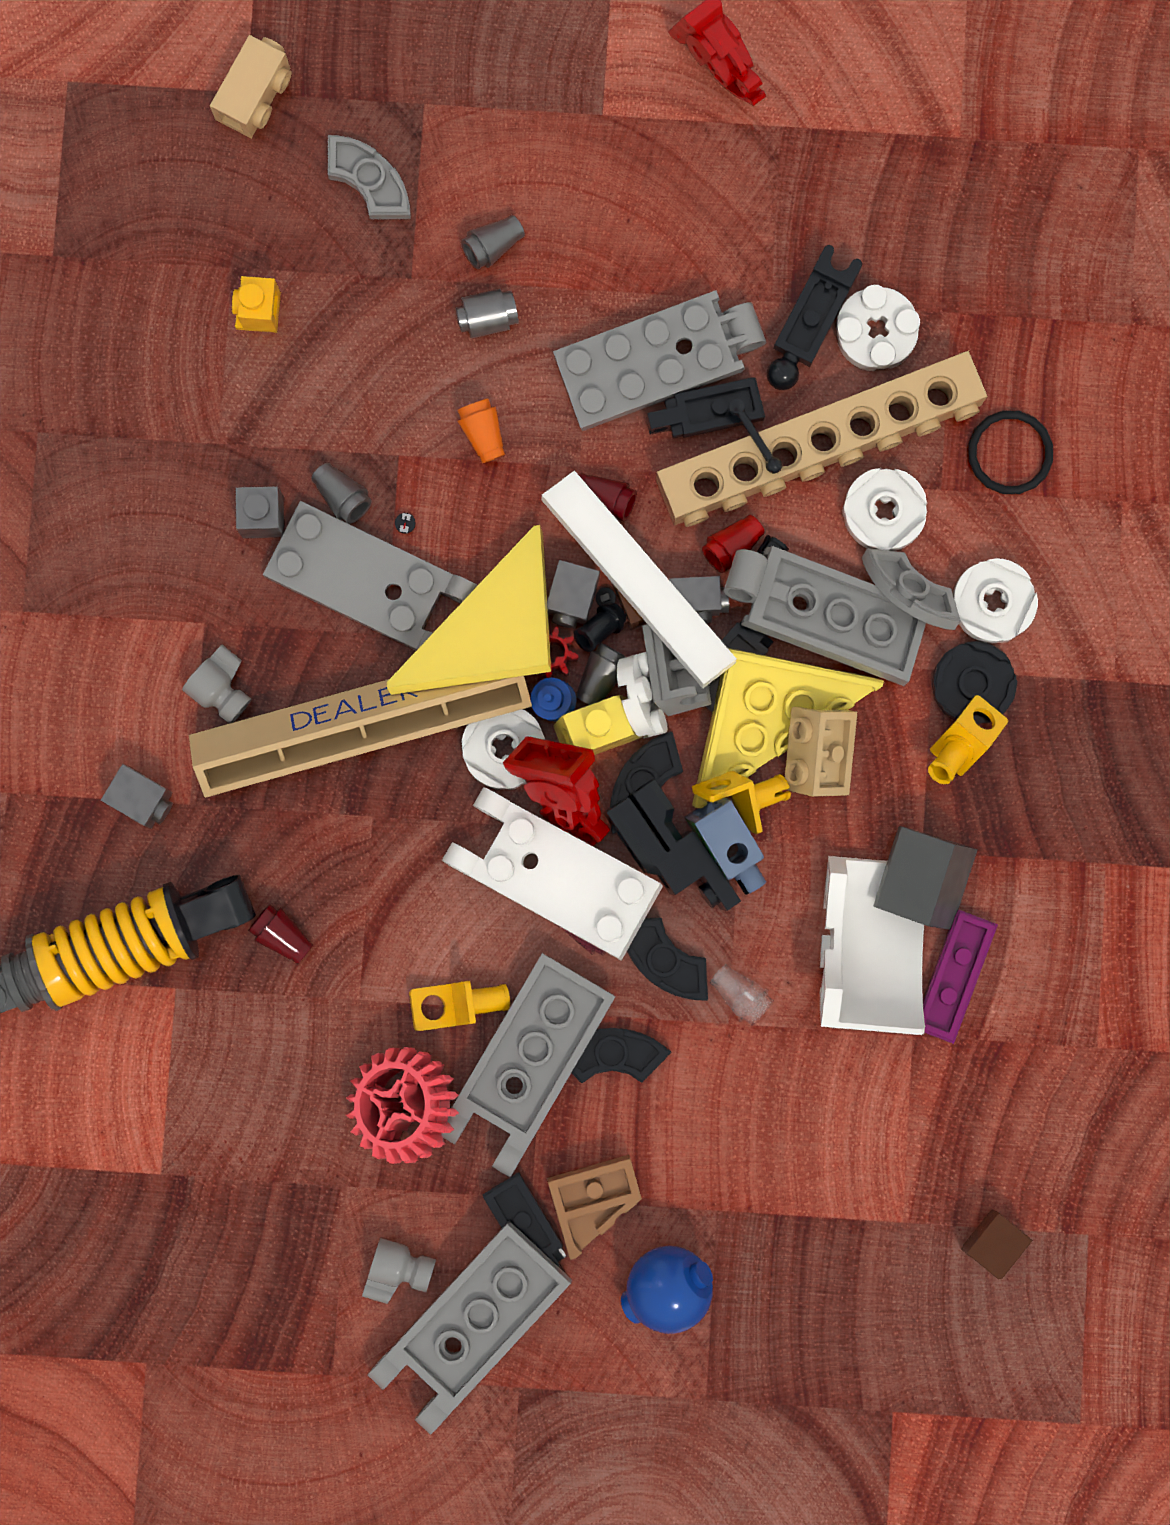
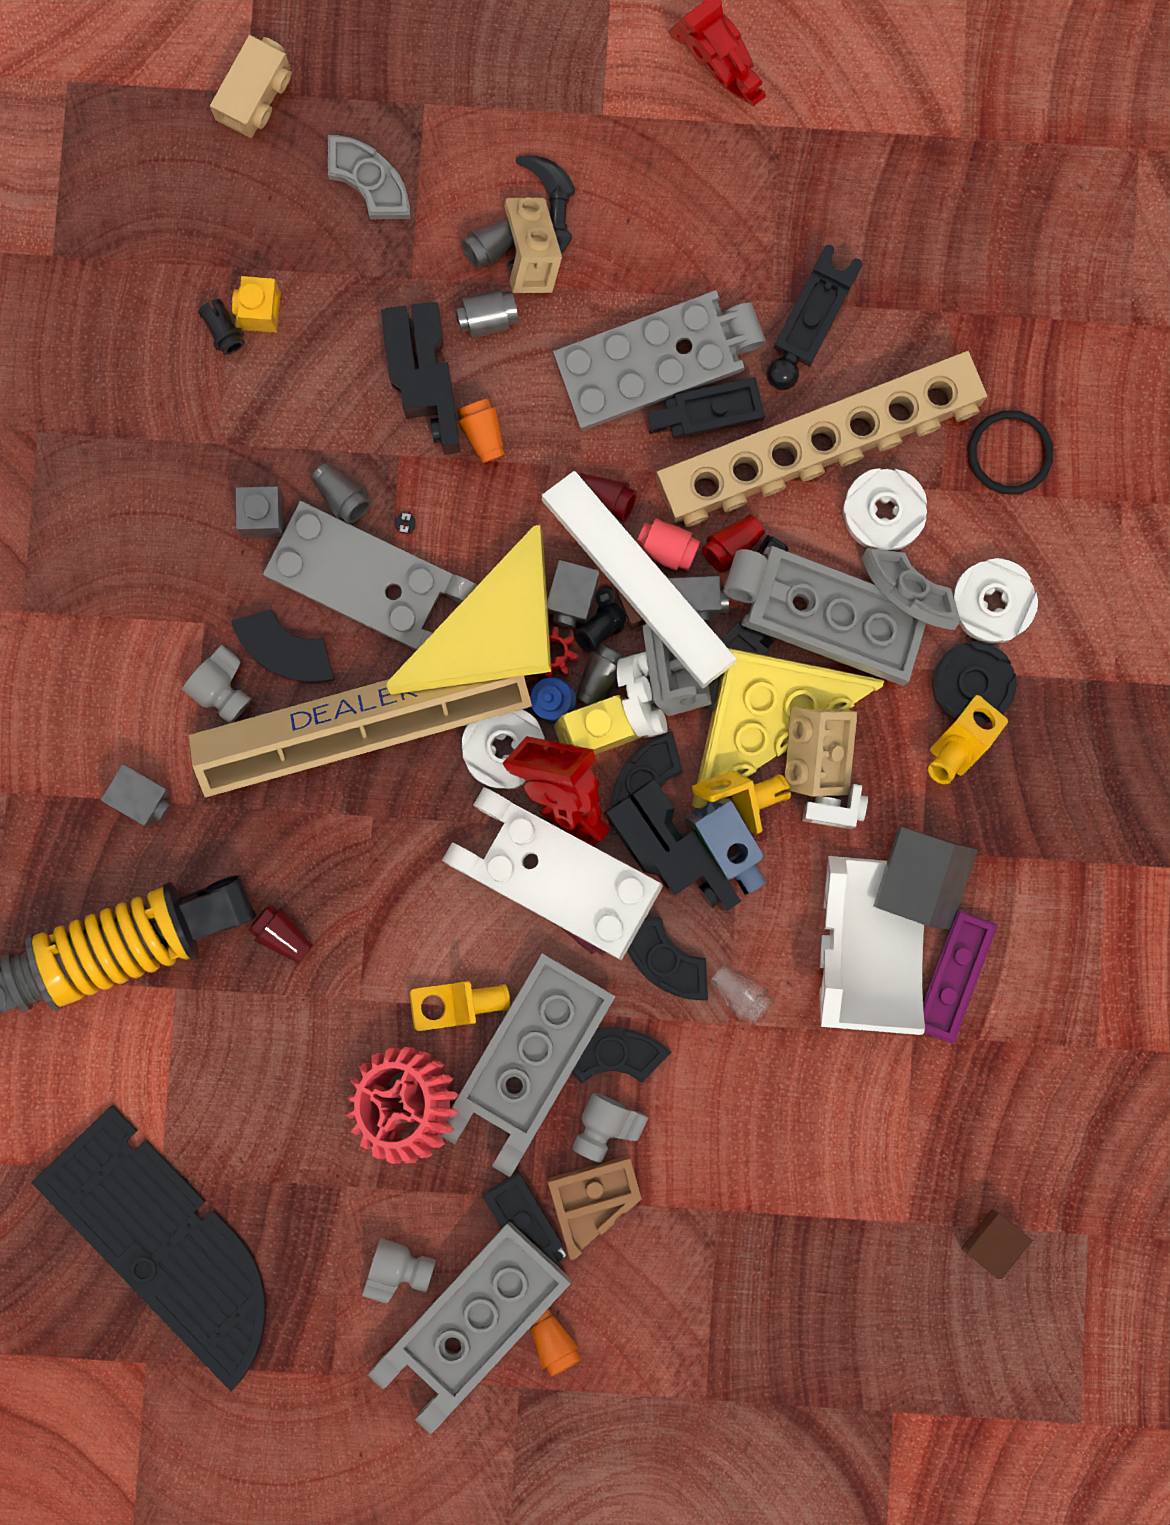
(146, 1229): none -> black door
(226, 335): none -> black pin
(281, 652): none -> black tile
(429, 387): none -> black plate
(536, 246): none -> tan bracket
(553, 1344): none -> orange cone
(559, 189): none -> black piece
(604, 1120): none -> light grey piece
(668, 545): none -> coral brick
(668, 1290): blue brick -> none
(737, 408): black hinge -> none
(828, 810): none -> white bracket
(879, 352): white plate -> none

